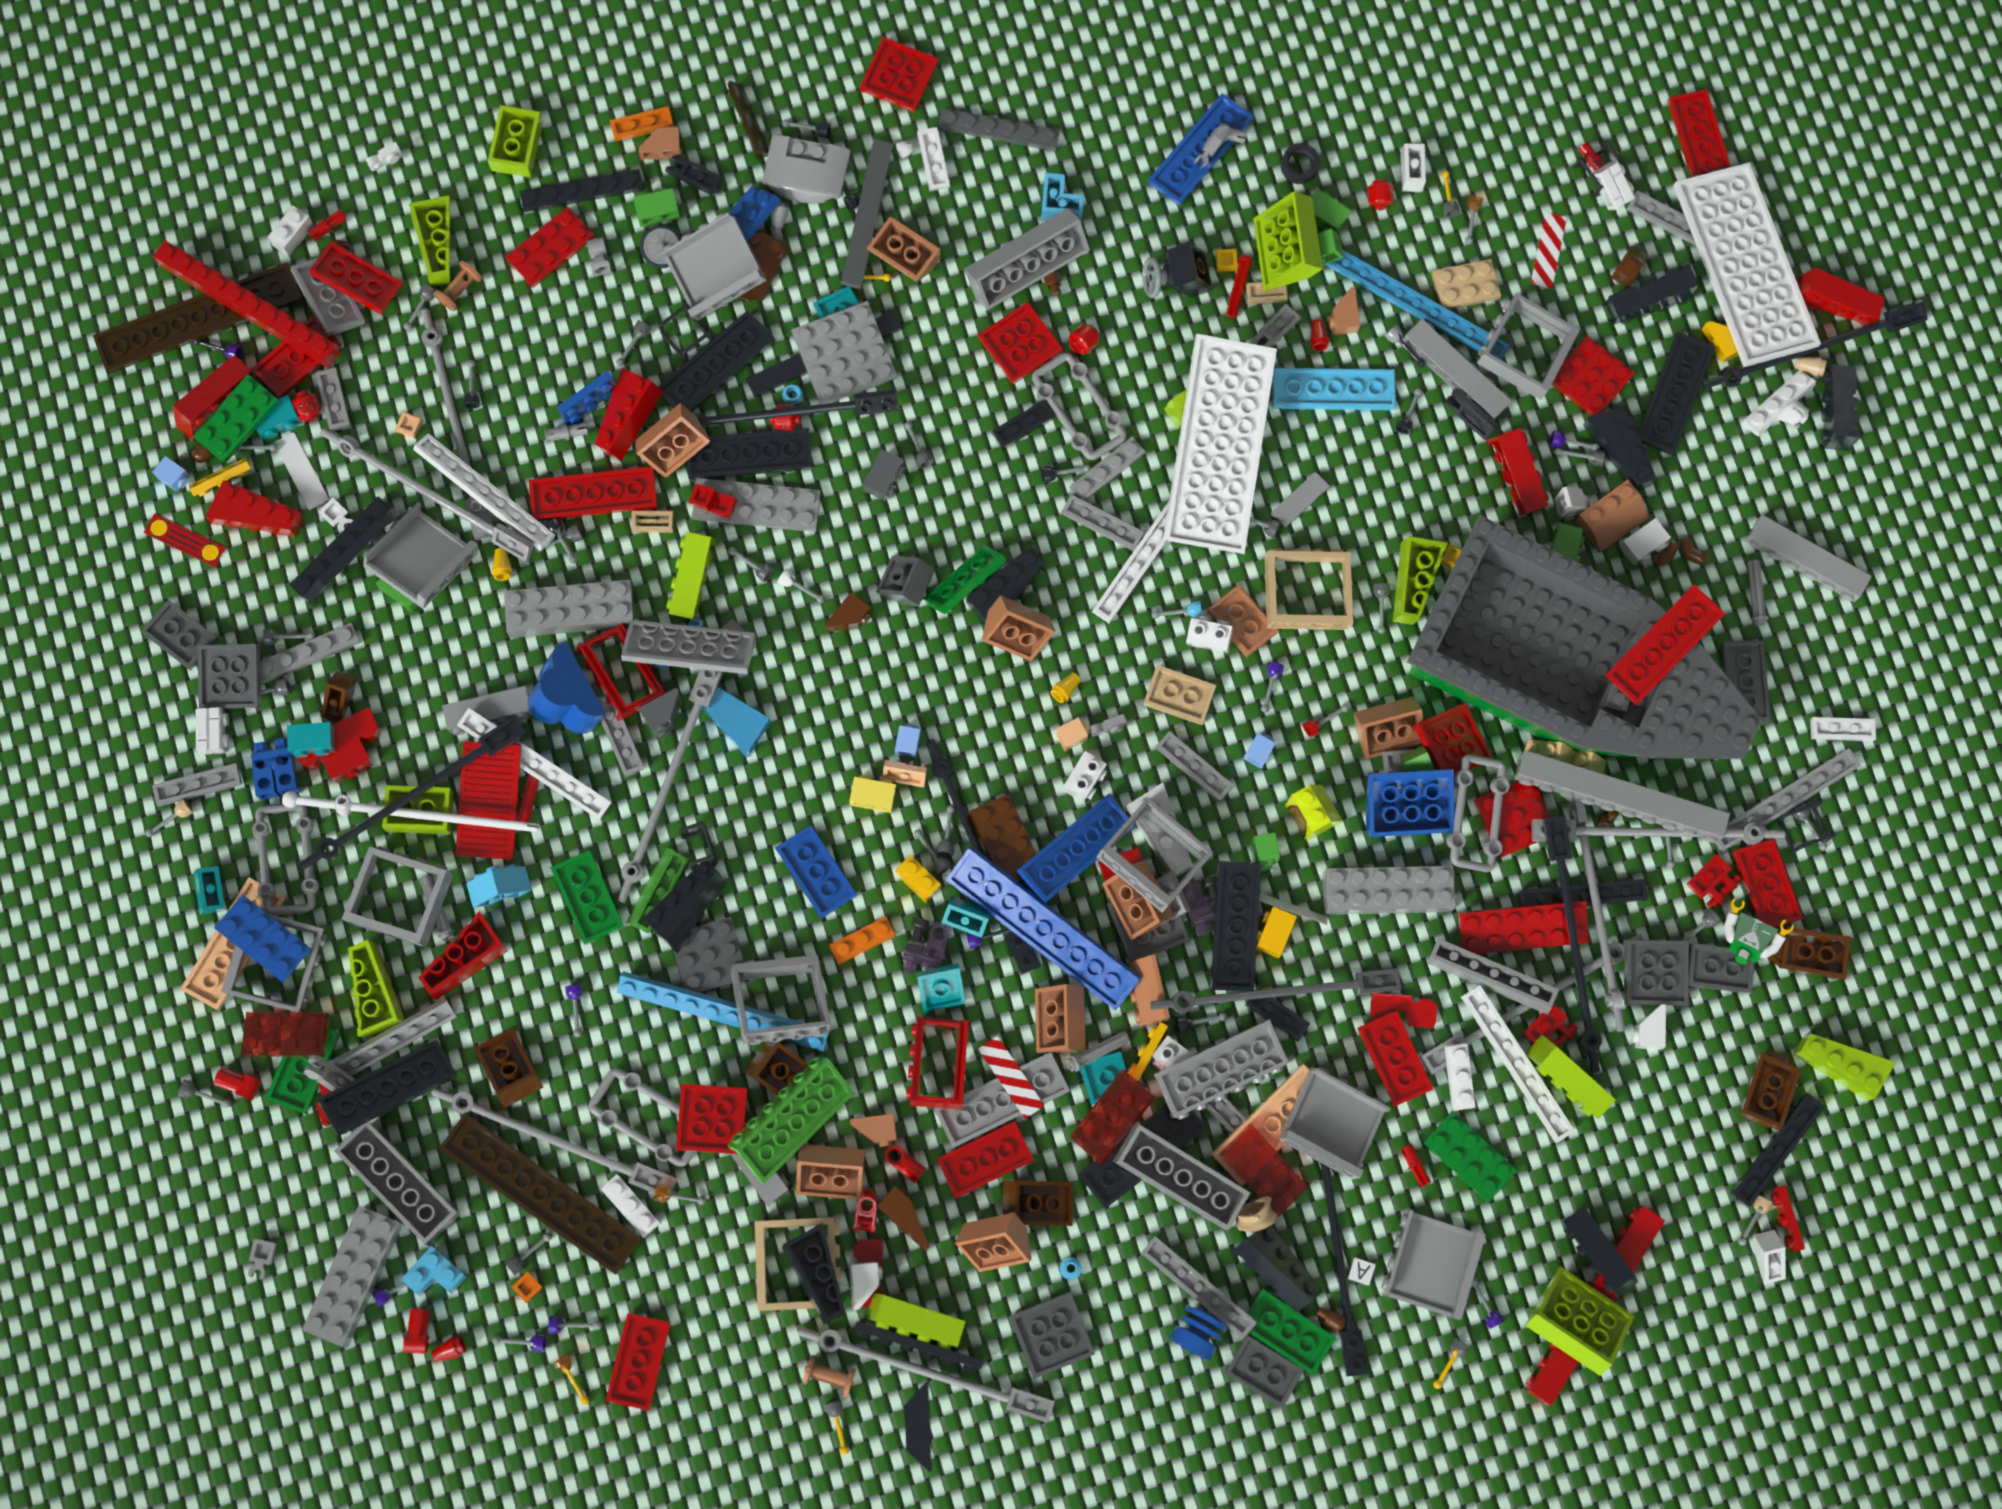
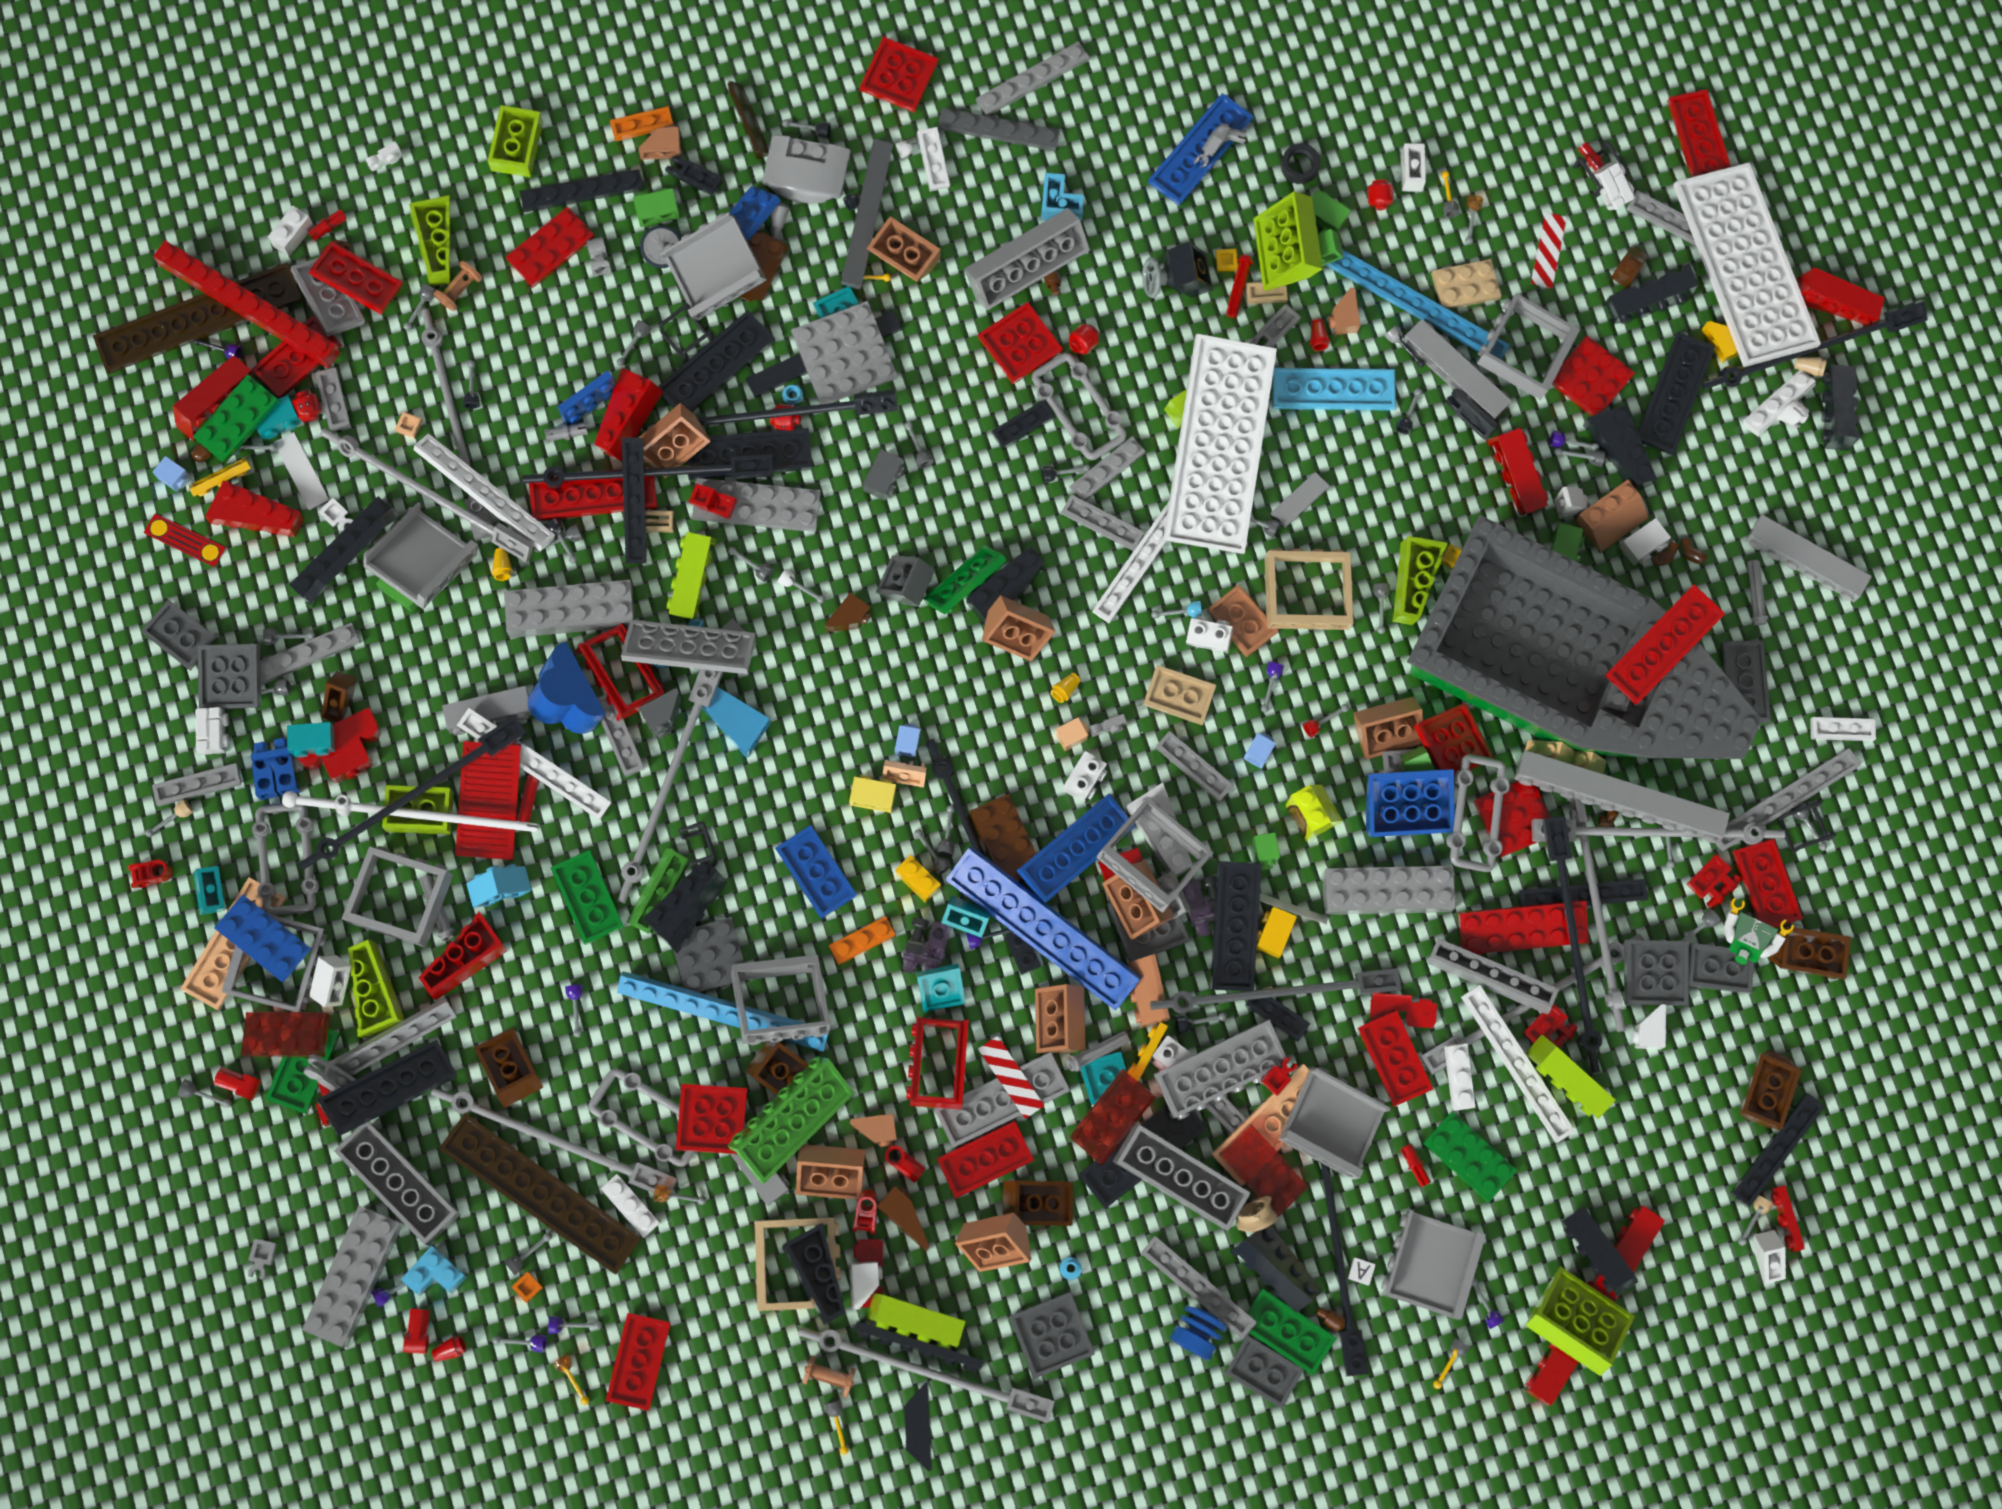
(146, 873): none -> red piece
(330, 981): none -> white brick
(634, 500): none -> black plate
(740, 467): none -> black bar
(1032, 79): none -> light grey plate
(1276, 1077): none -> red plate
(1848, 1066): lime wedge -> none

